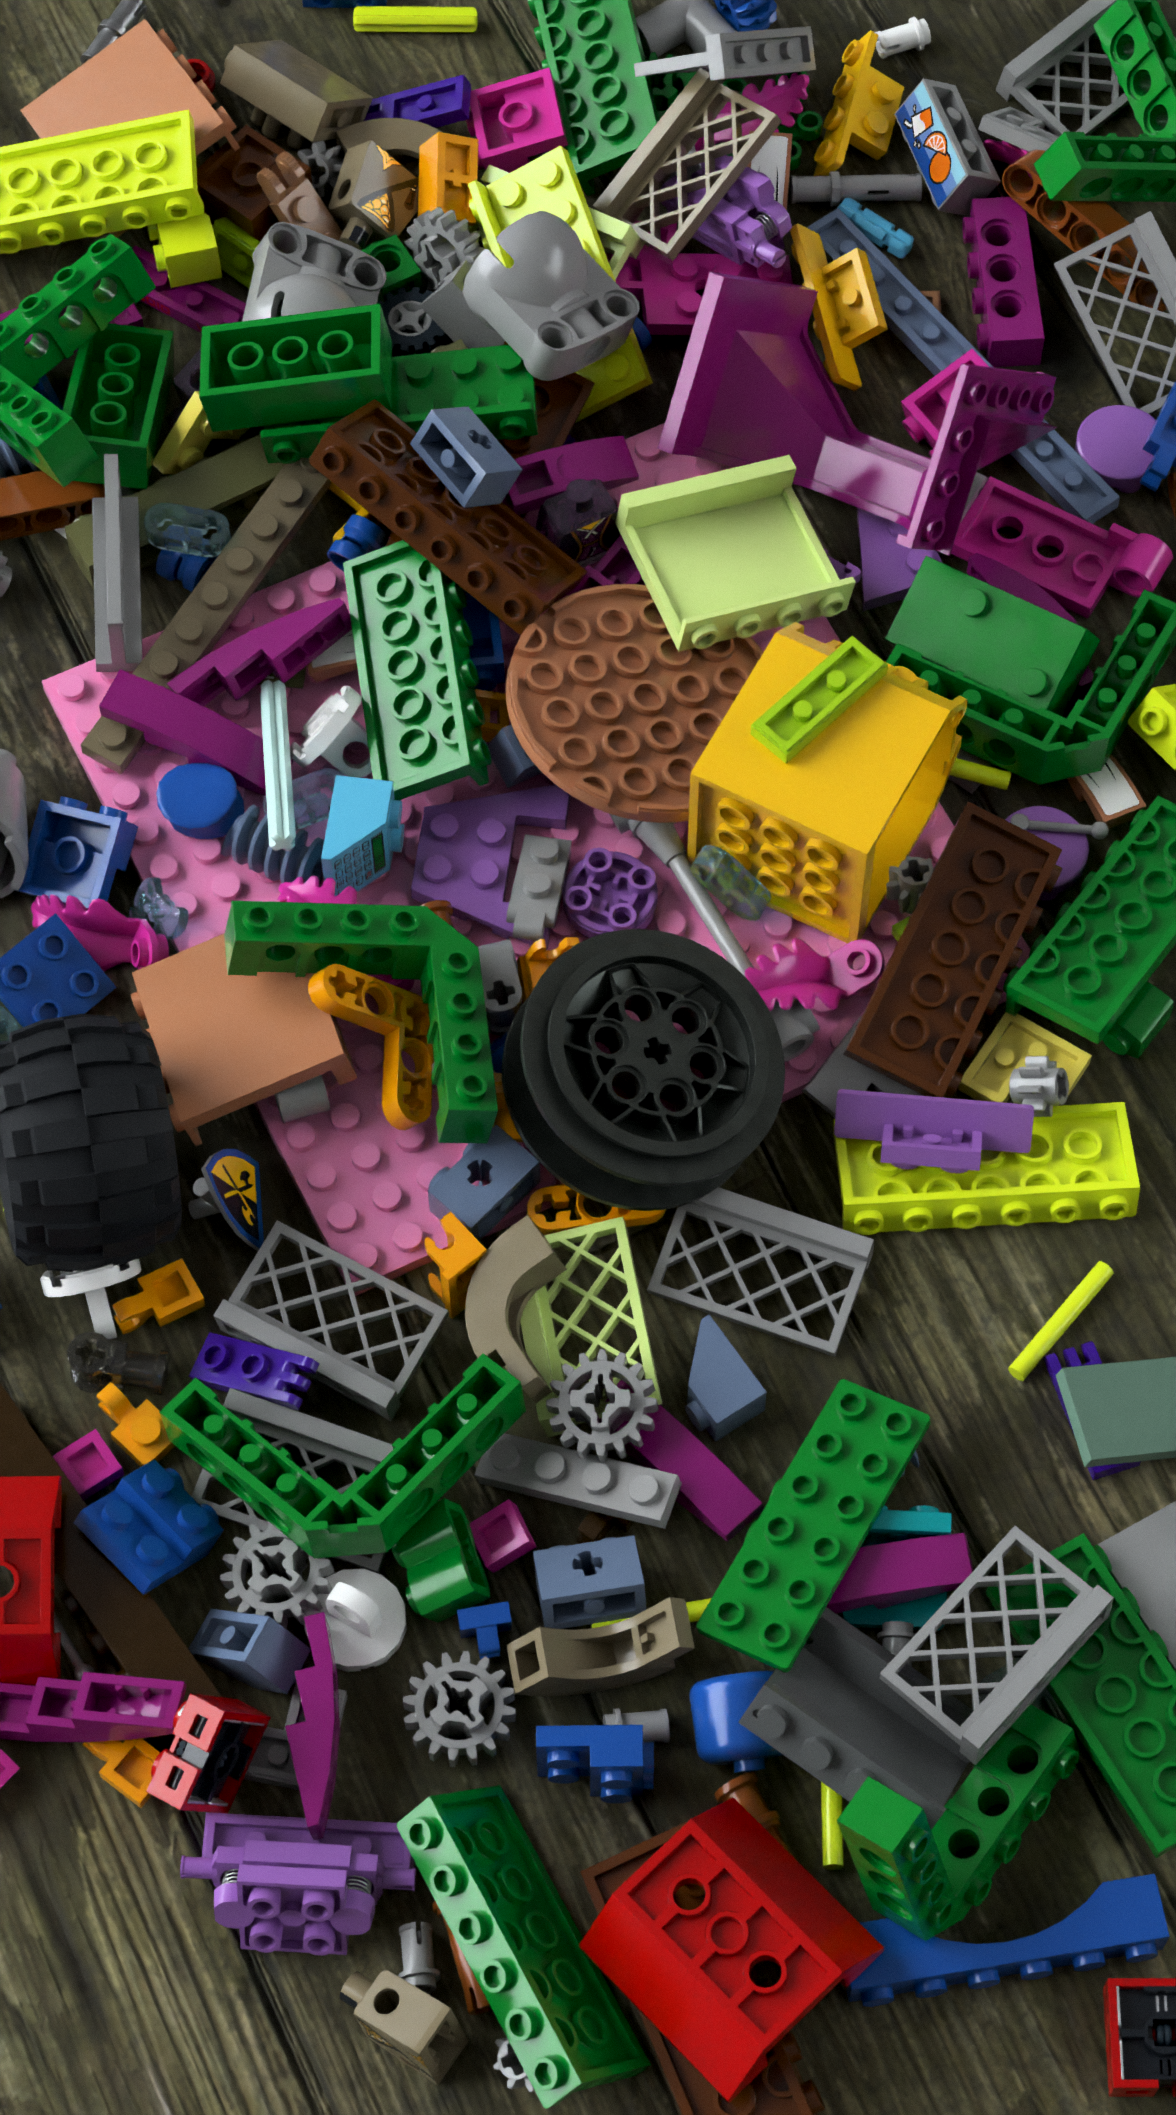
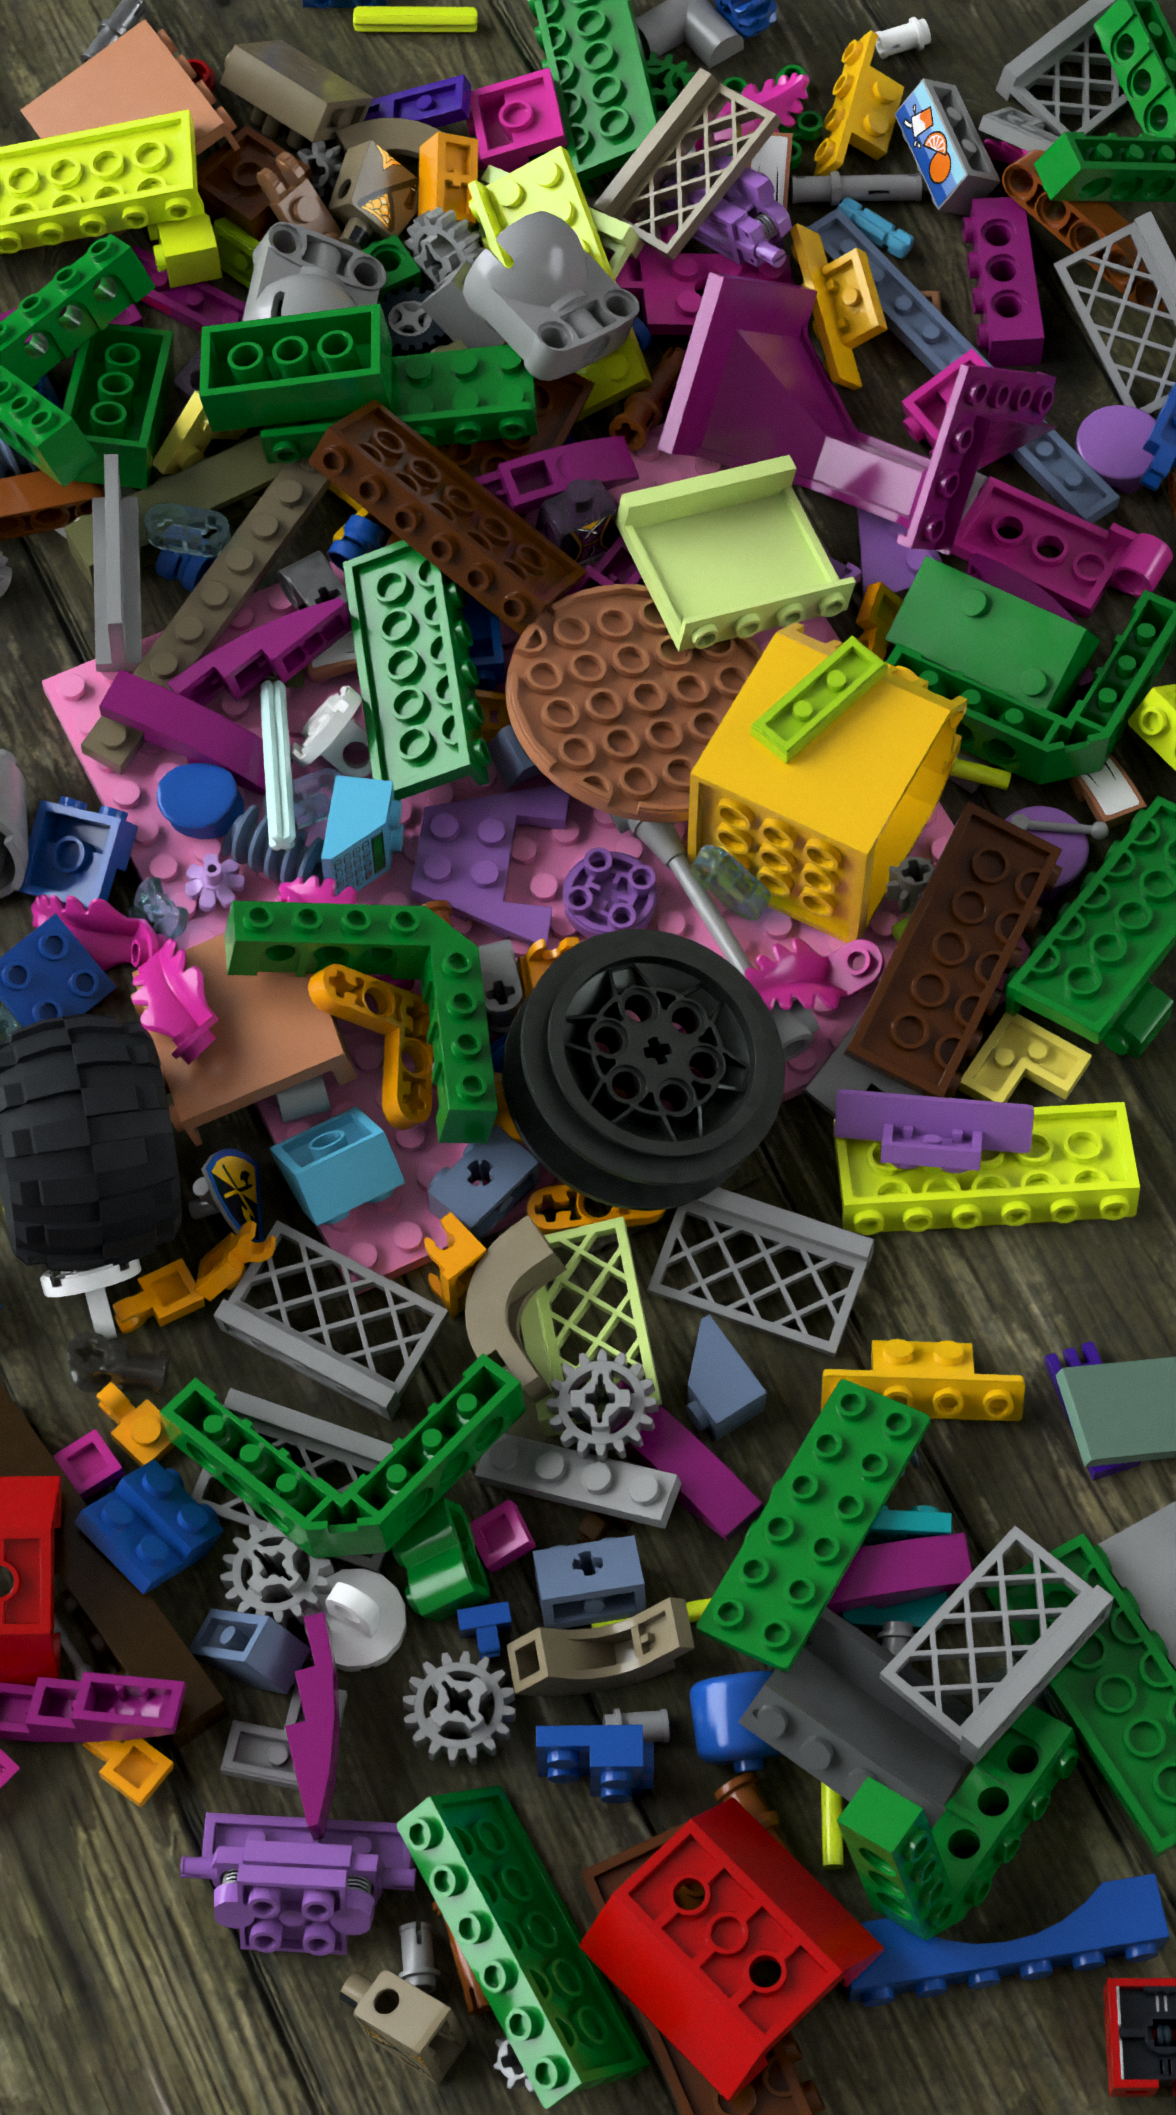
(175, 1001): none -> dark pink plant
(208, 1754): piece -> none
(214, 882): none -> lavender plant
(225, 1262): none -> light orange plate
(253, 1369): dark purple hinge -> none
(311, 582): none -> flat silver piece
(338, 1166): none -> medium azure slope
(466, 456): sand blue brick -> none
(538, 886): light grey hinge -> none
(644, 408): none -> dark orange pin
(743, 55): light grey fence -> none
(876, 617): none -> light orange plate
(934, 1380): none -> yellow bracket
(1039, 1085): light grey gear -> none
(1060, 1321): neon yellow bar -> none

